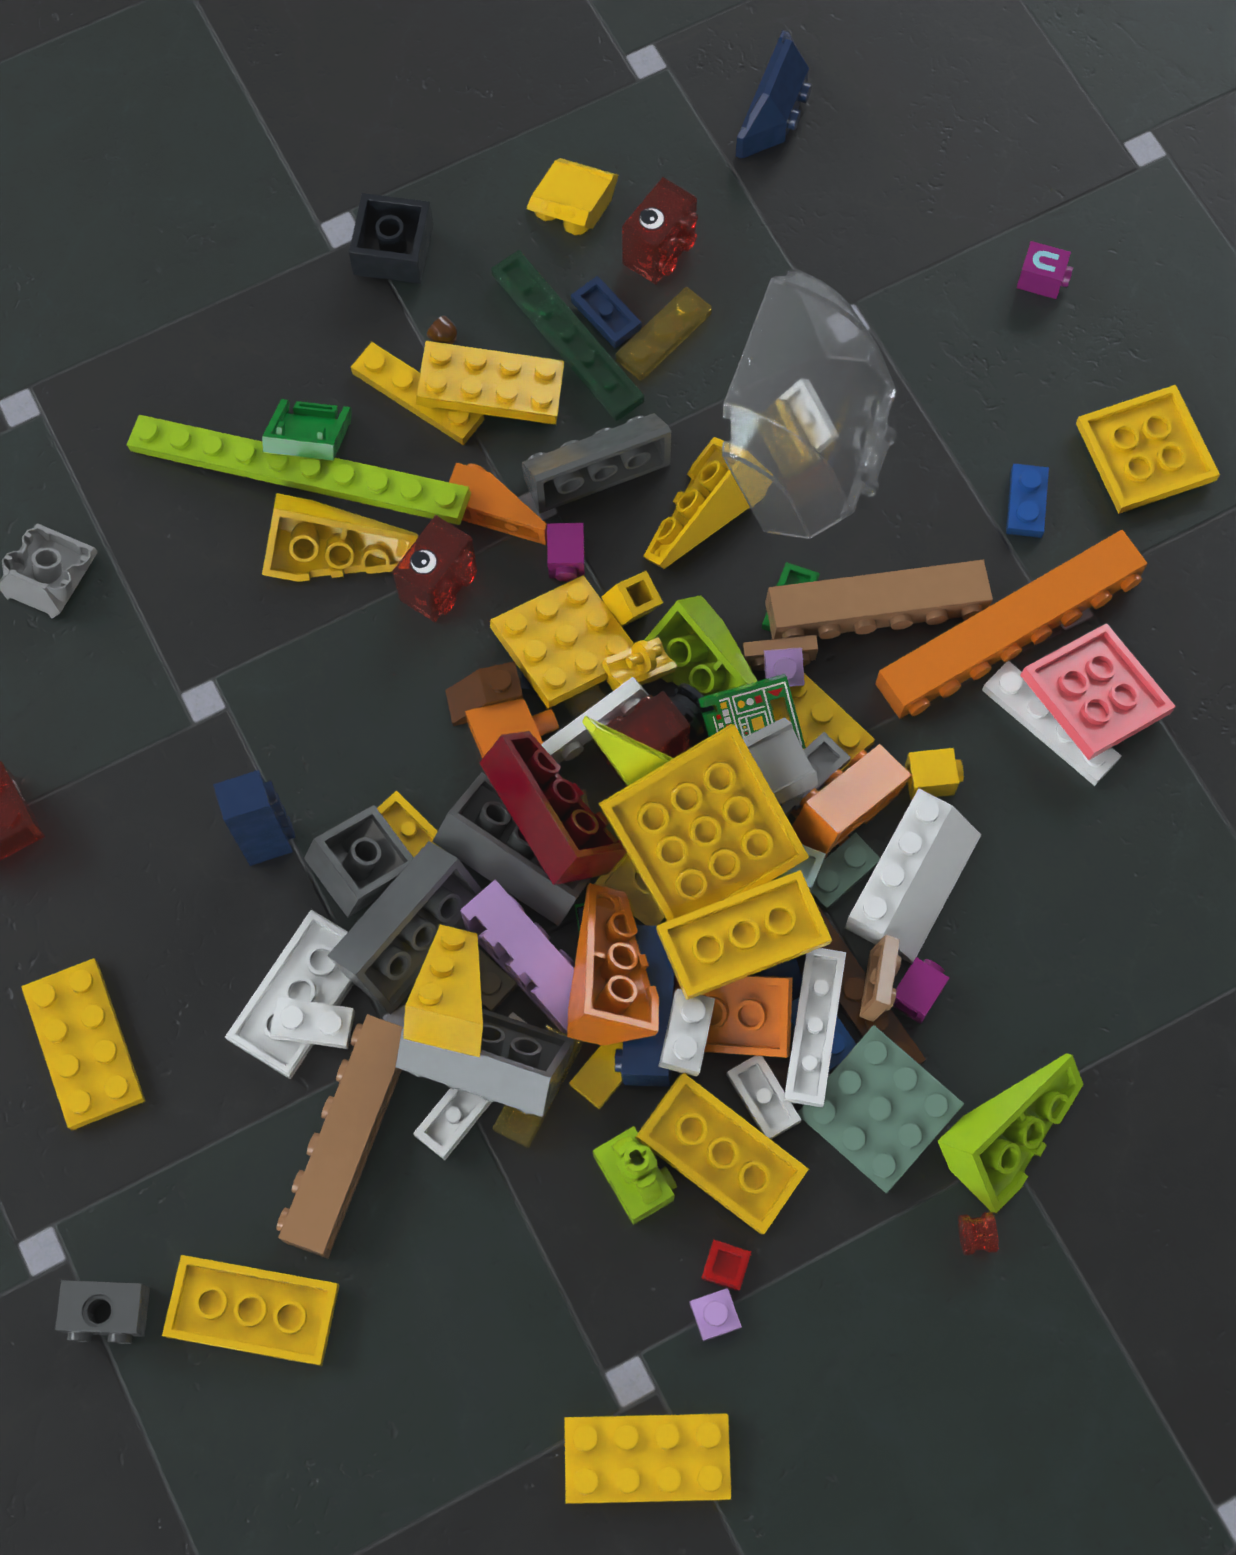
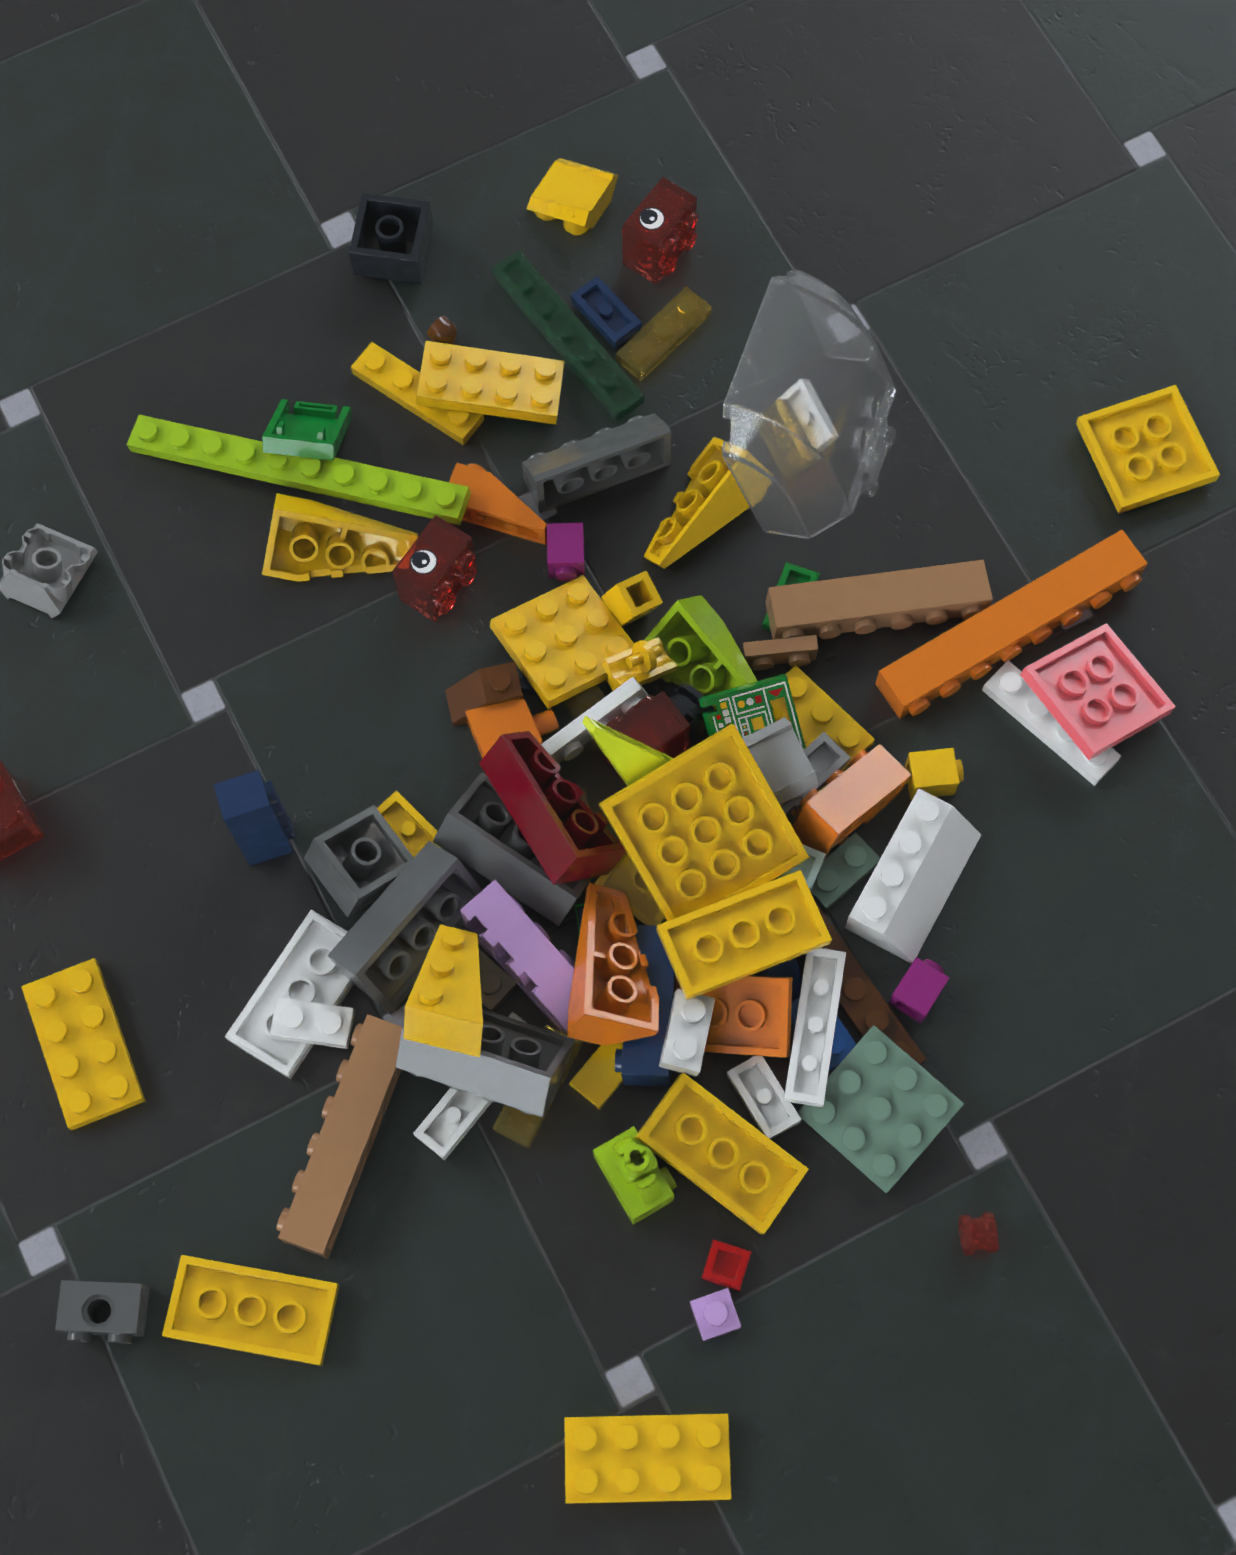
(776, 100): dark blue wedge -> none
(786, 662): lavender plate -> none
(880, 974): medium nougat plate -> none
(1000, 1137): lime wedge -> none
(1027, 500): blue plate -> none
(1045, 270): magenta brick -> none

